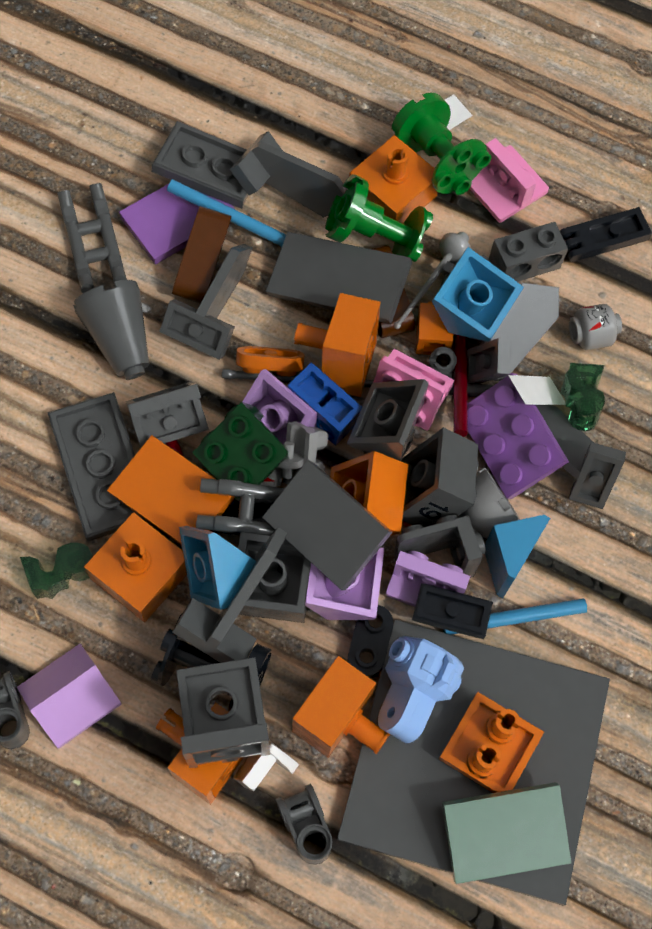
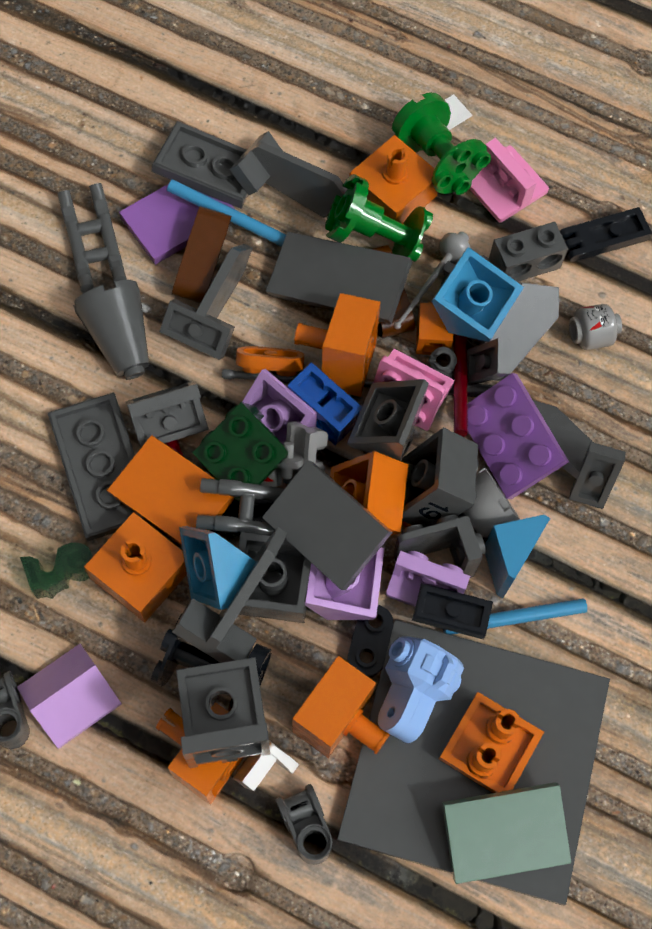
(537, 390): white sticker -> none
(583, 396): clear green leg -> none

